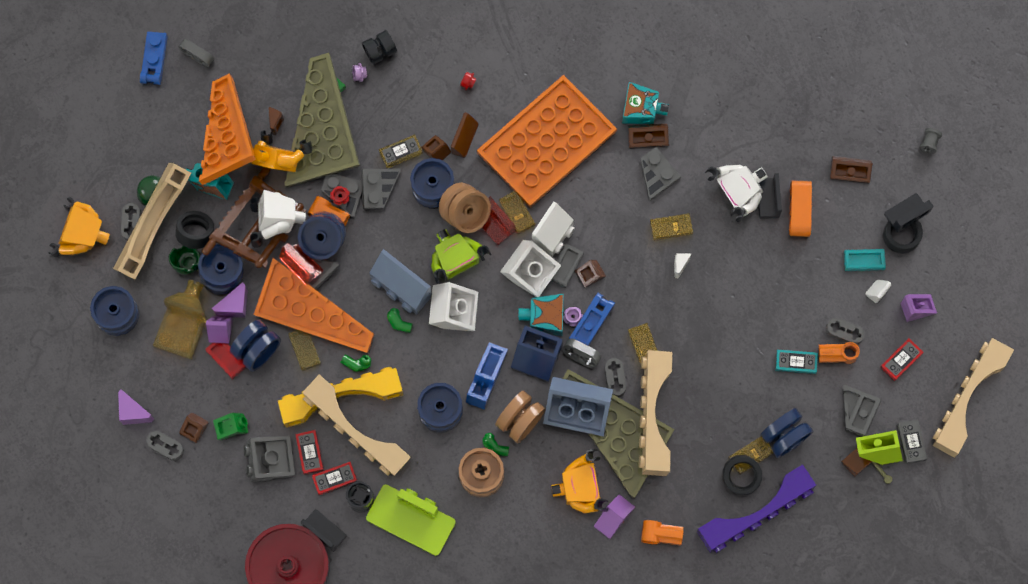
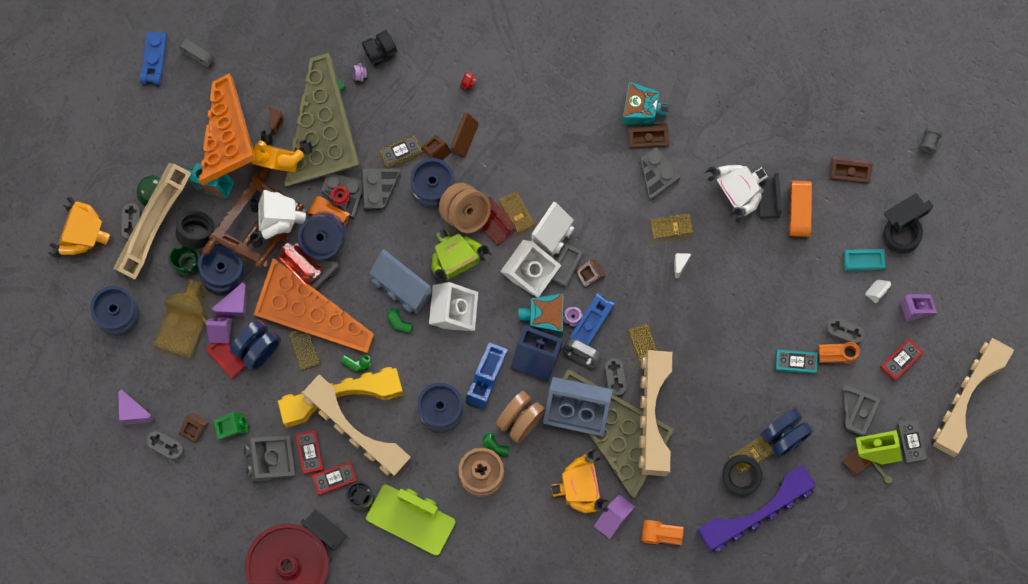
(546, 141): orange plate -> none

